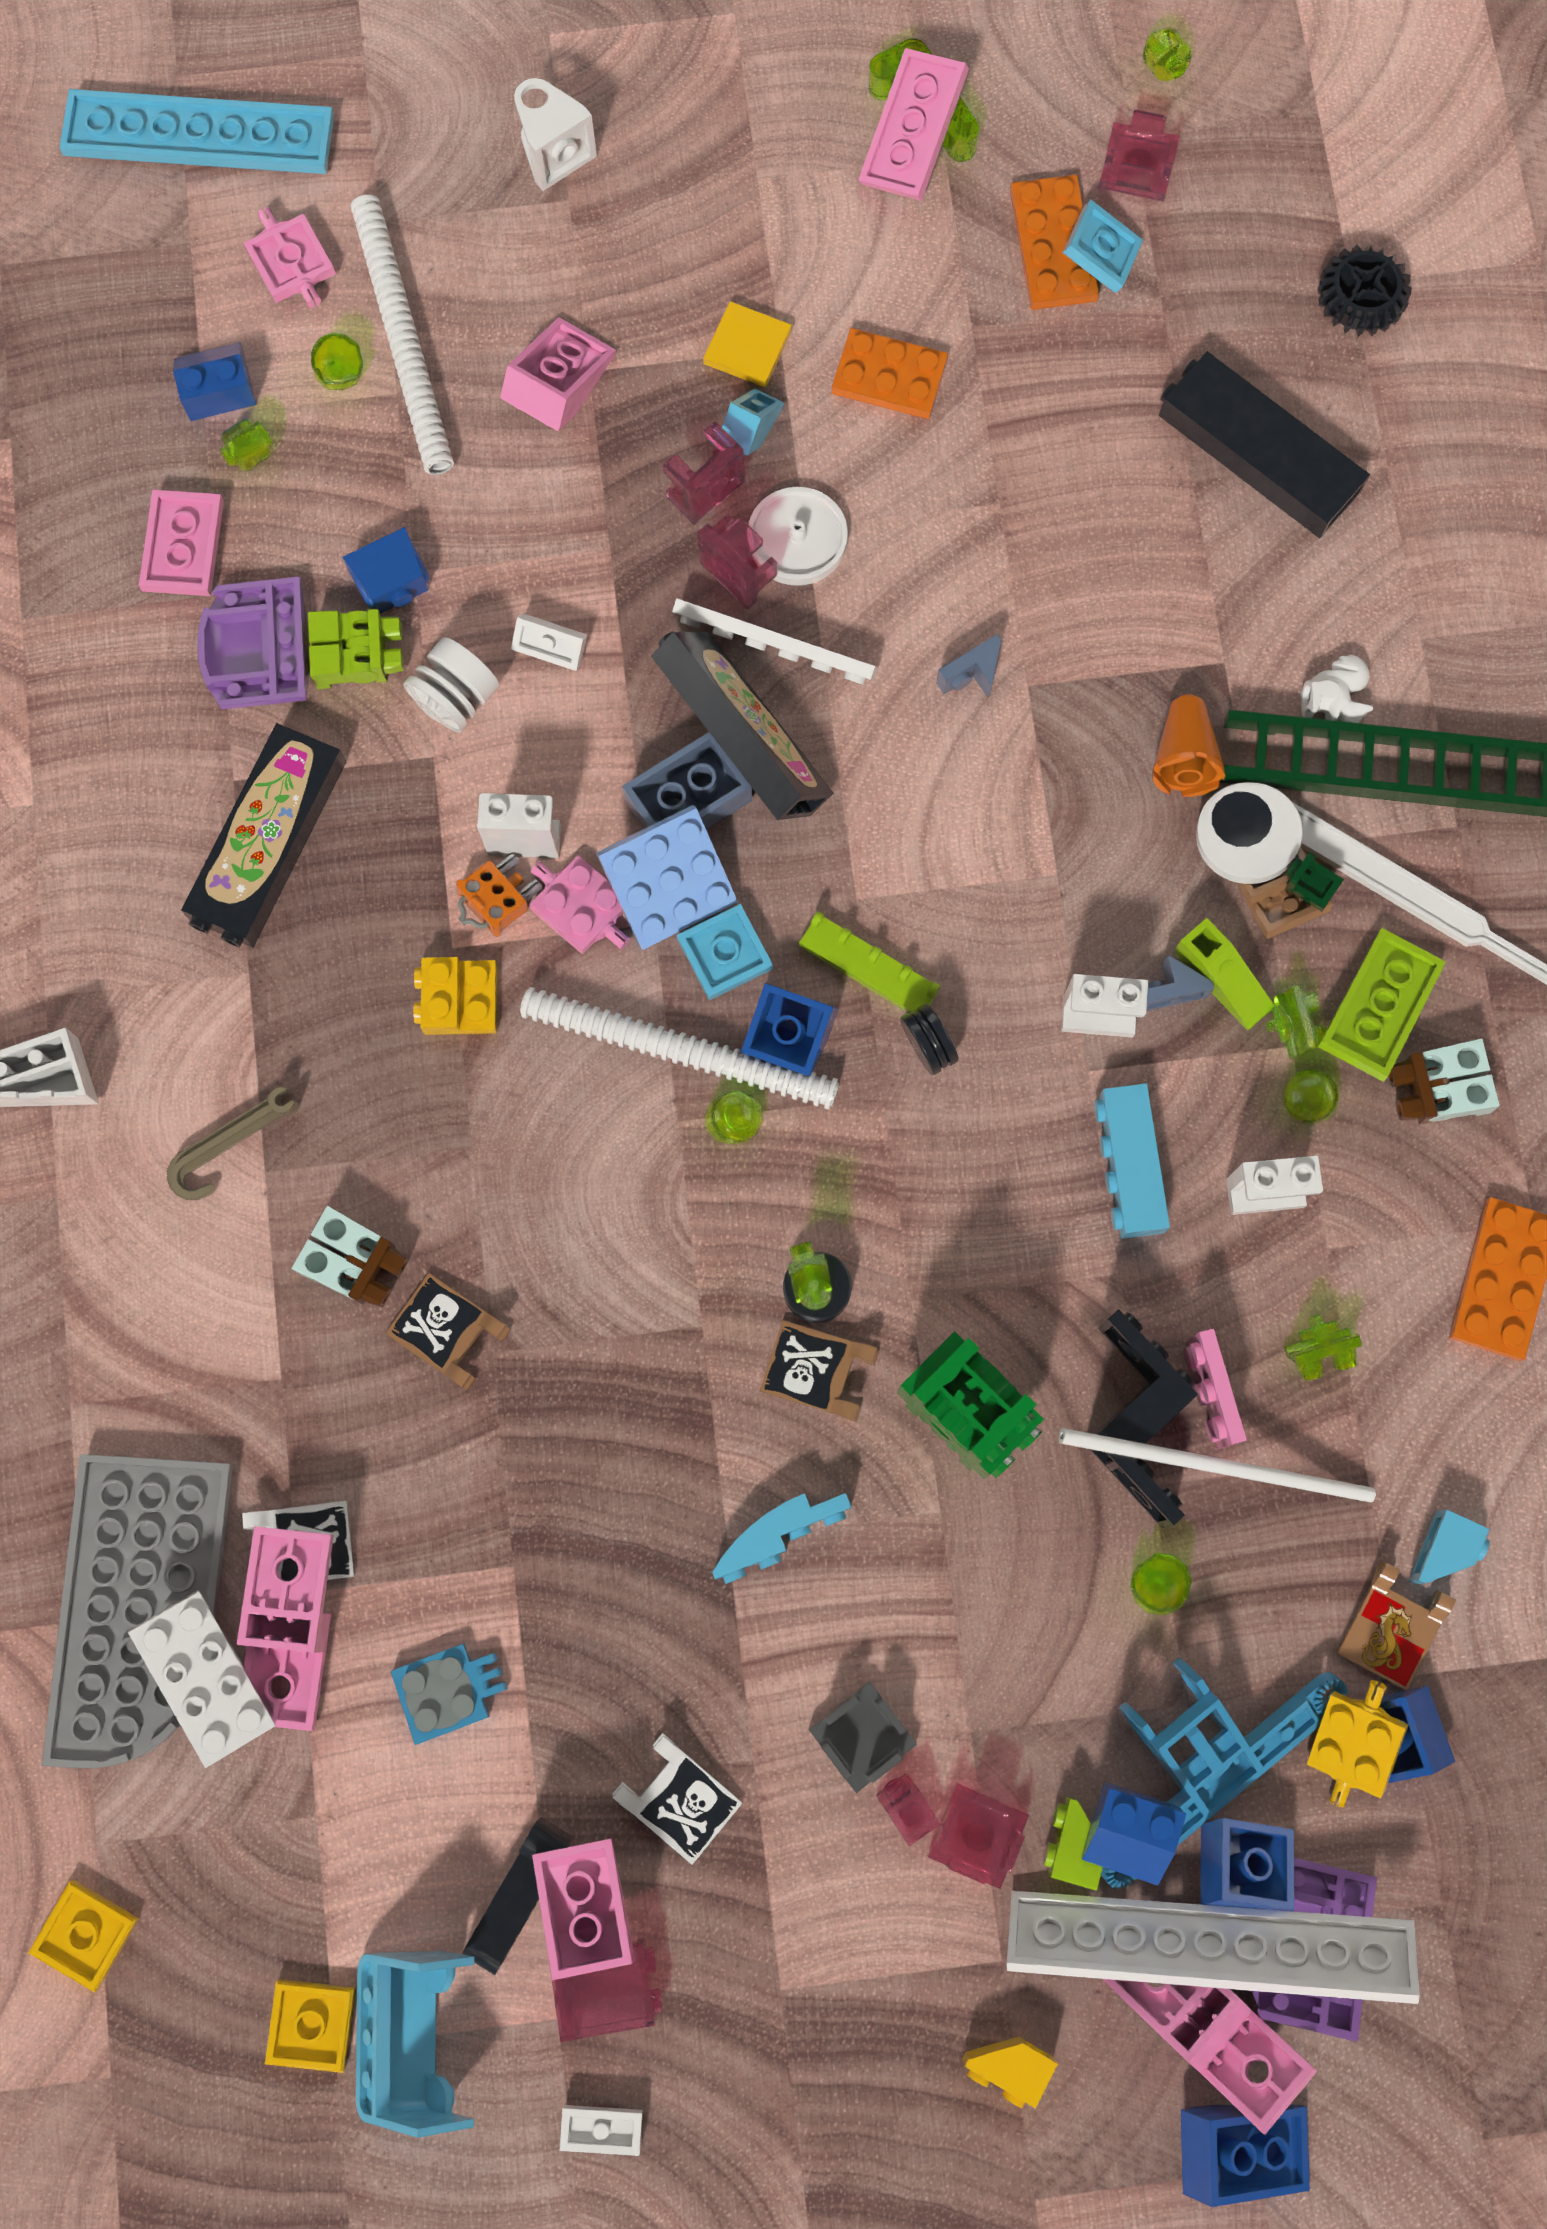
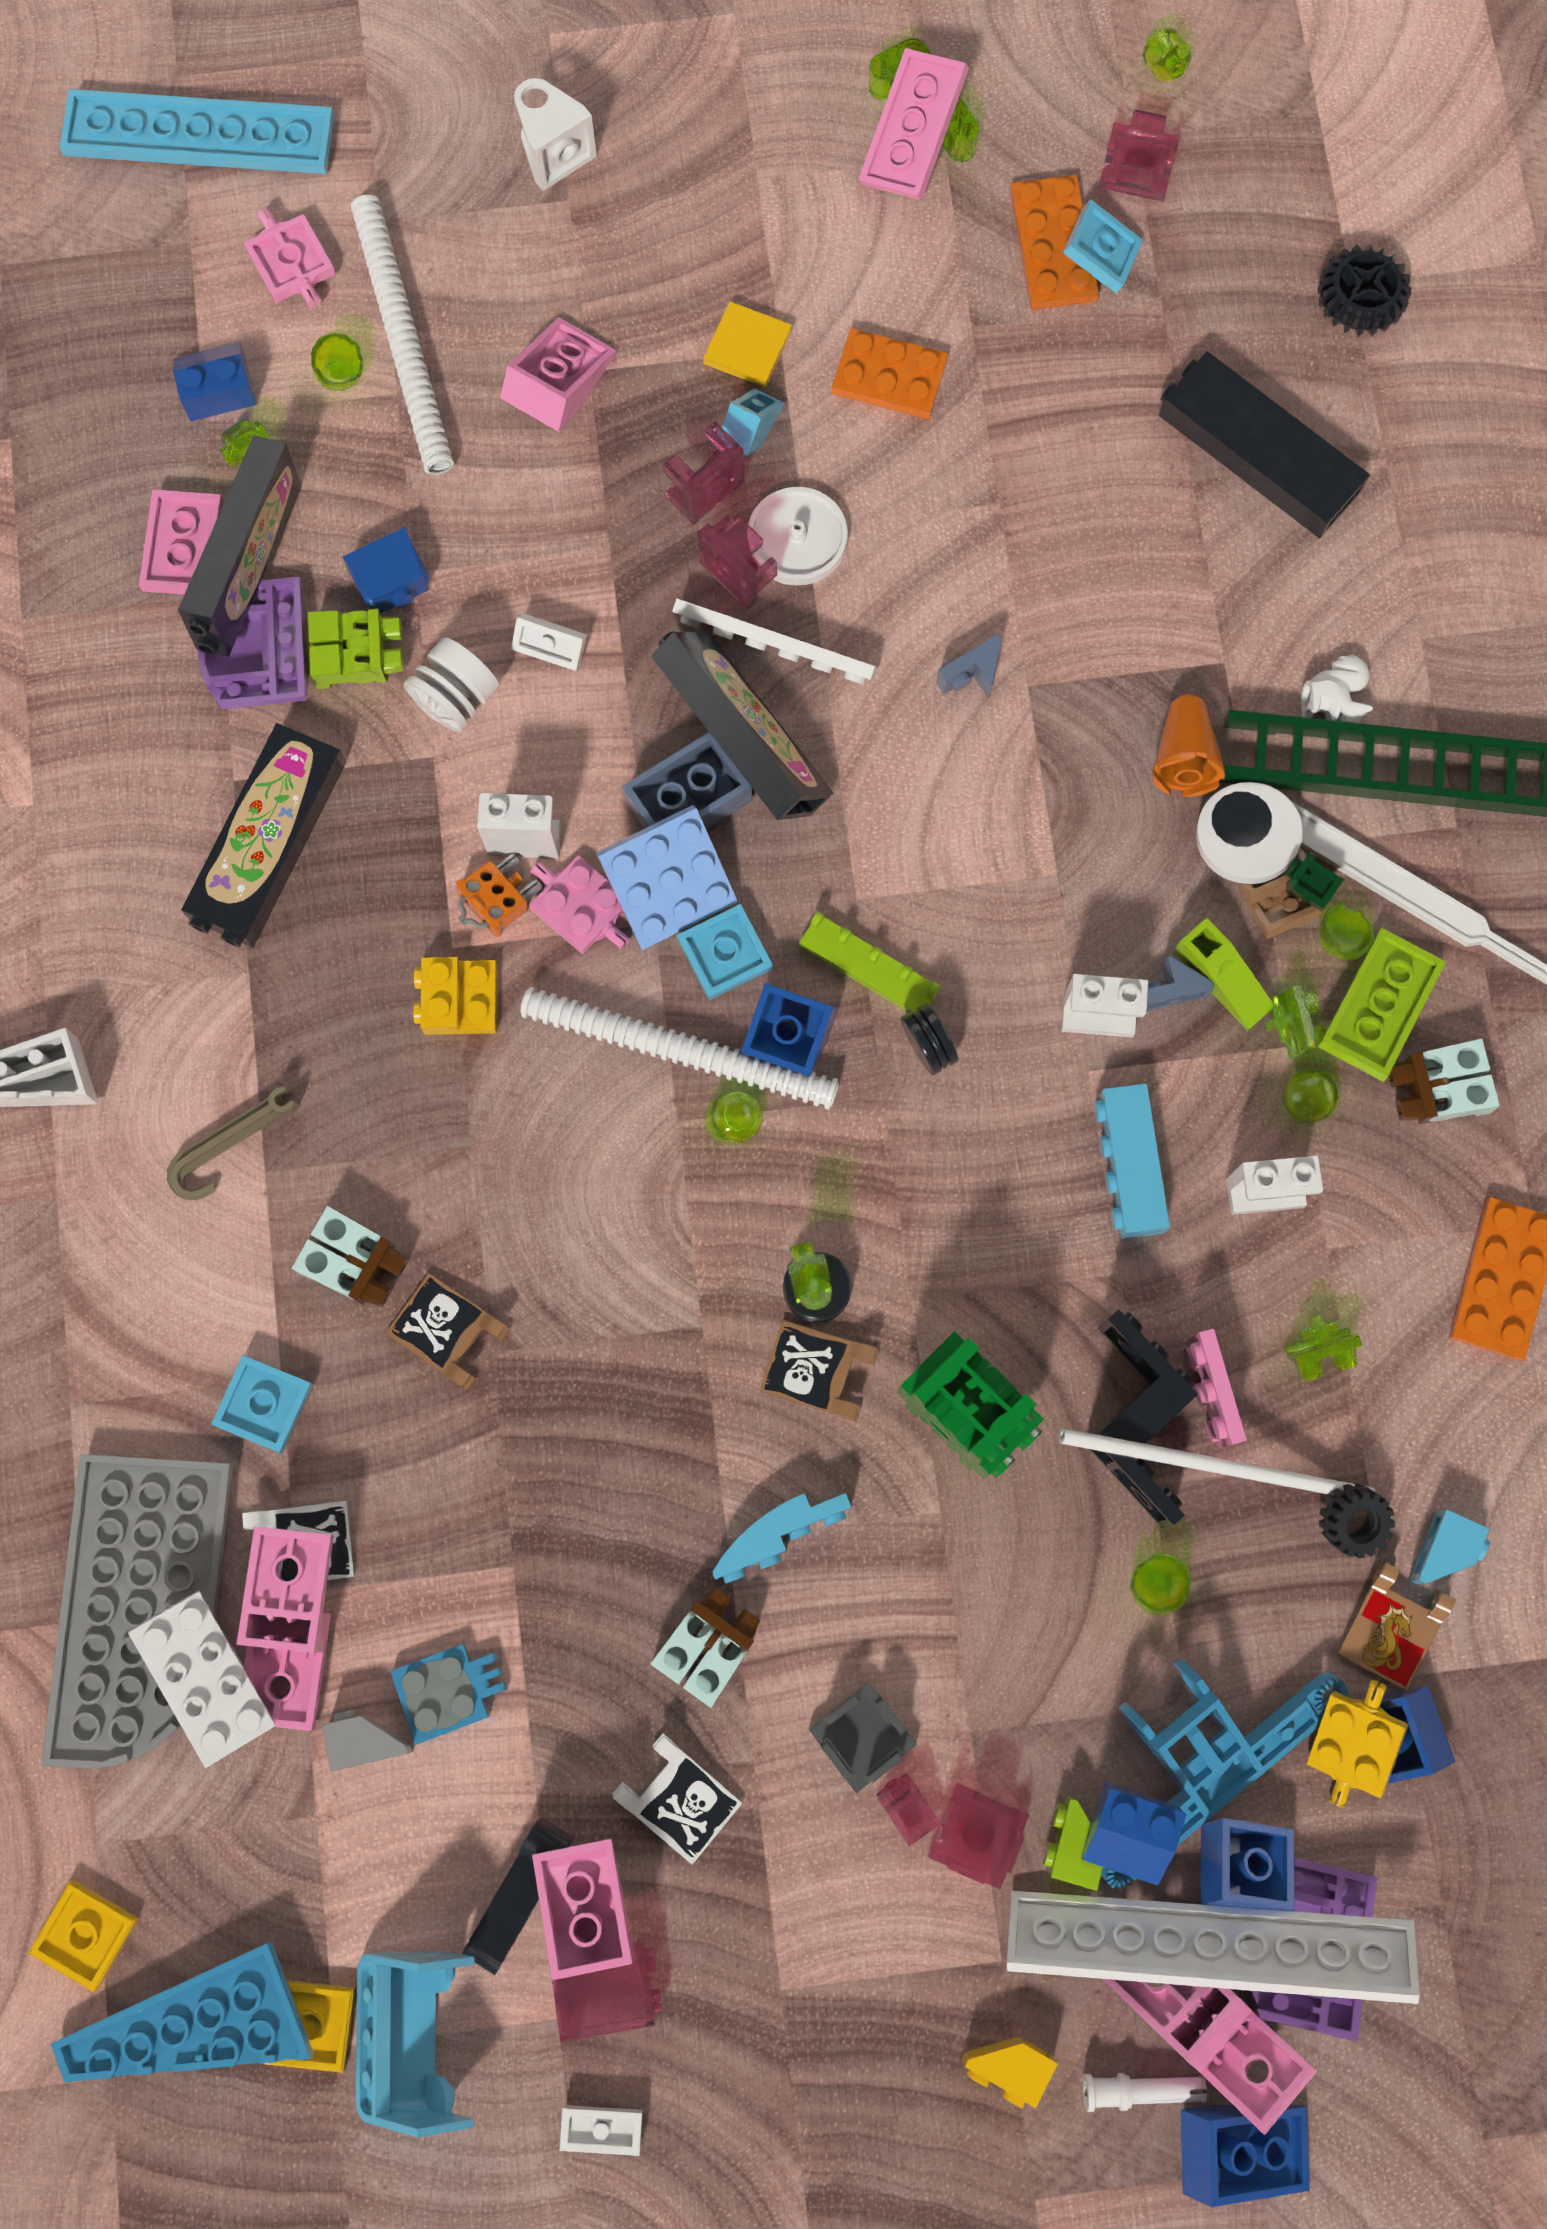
(210, 2021): none -> dark azure wing
(240, 546): none -> black brick
(262, 1404): none -> medium azure plate
(360, 1741): none -> light grey slope
(712, 1637): none -> light aqua hips
(1124, 2092): none -> white pin
(1345, 933): none -> clear neon green hair
(1370, 1534): none -> black tyre

